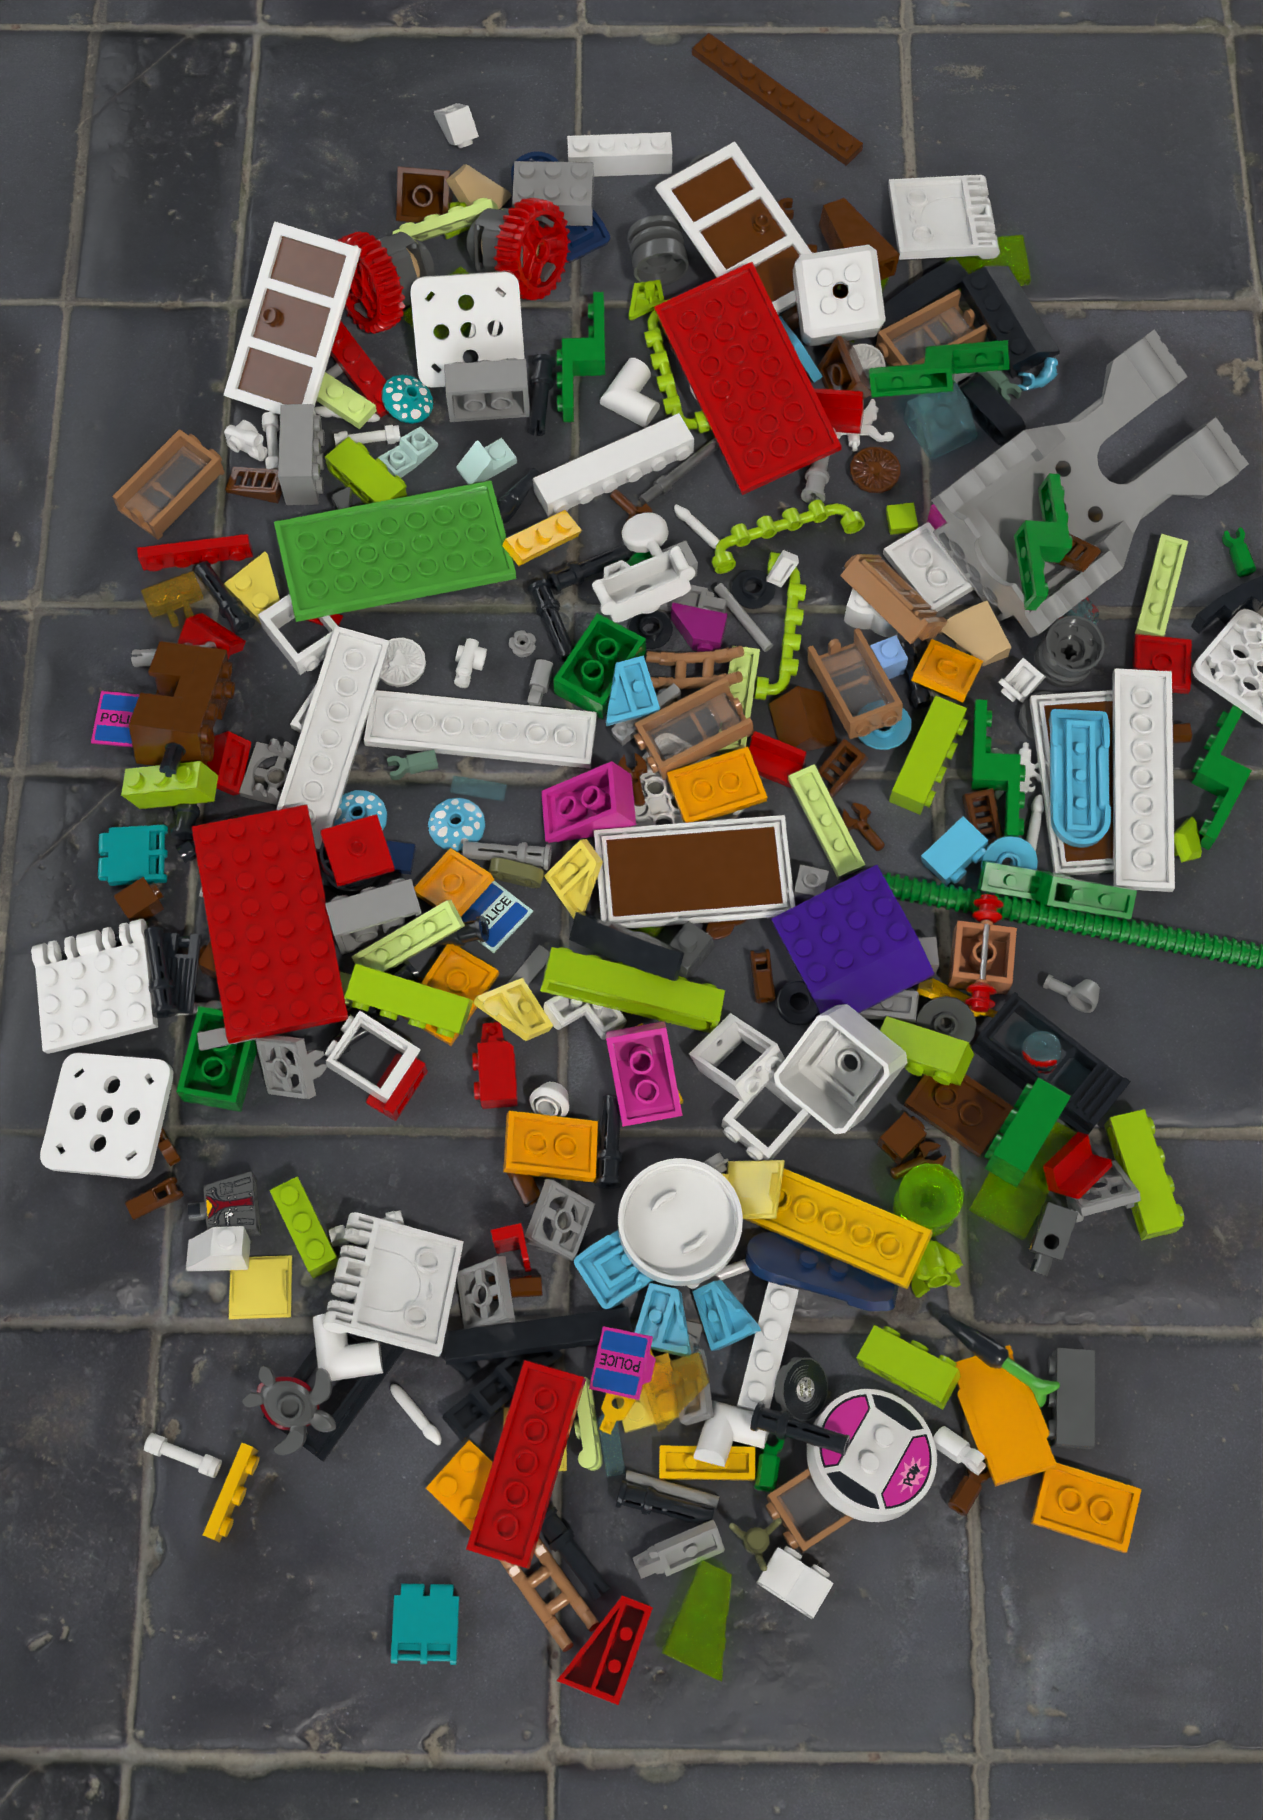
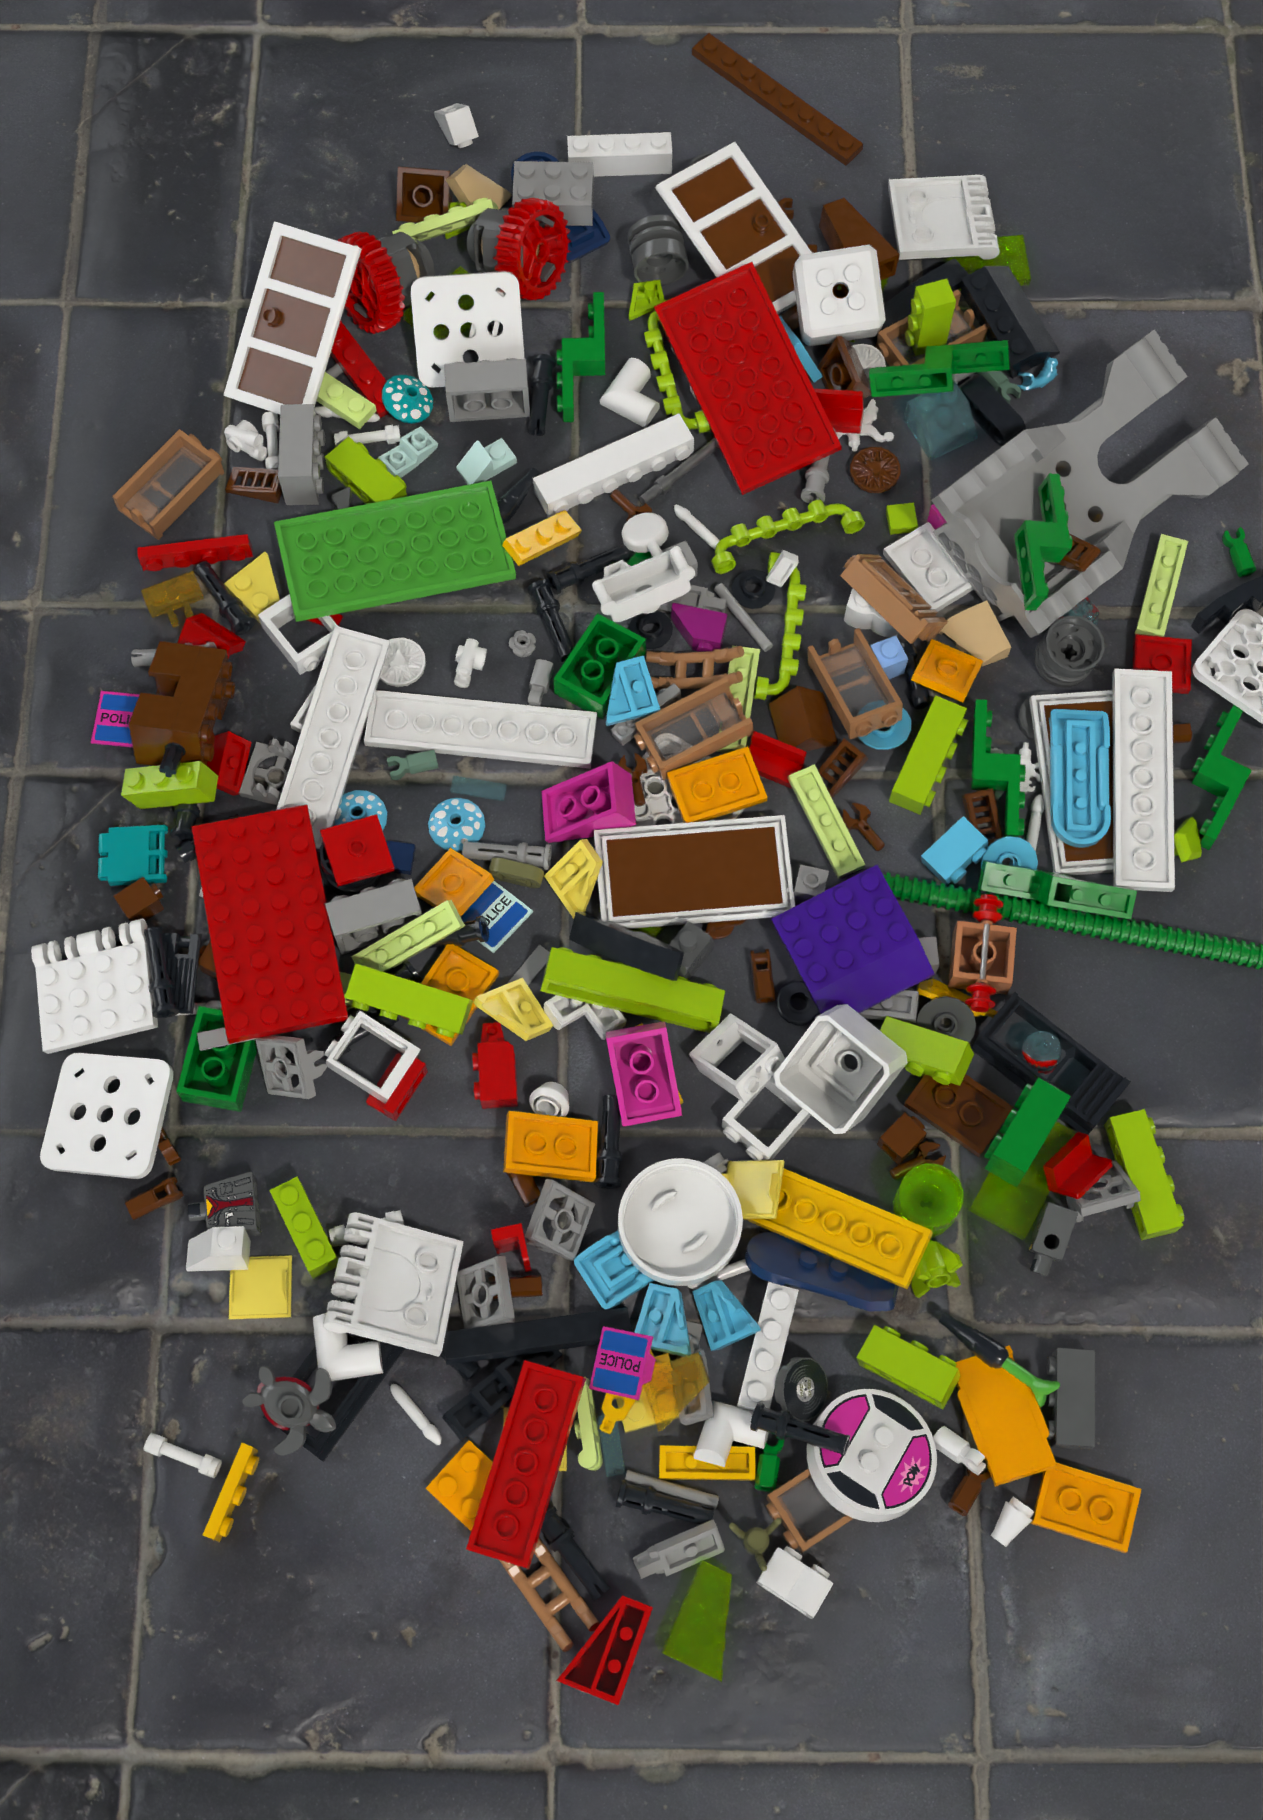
(425, 1623): teal plate -> none
(930, 316): none -> lime brick
(1012, 1521): none -> white cone
(1021, 681): white bracket -> none
(1082, 997): light grey bar -> none

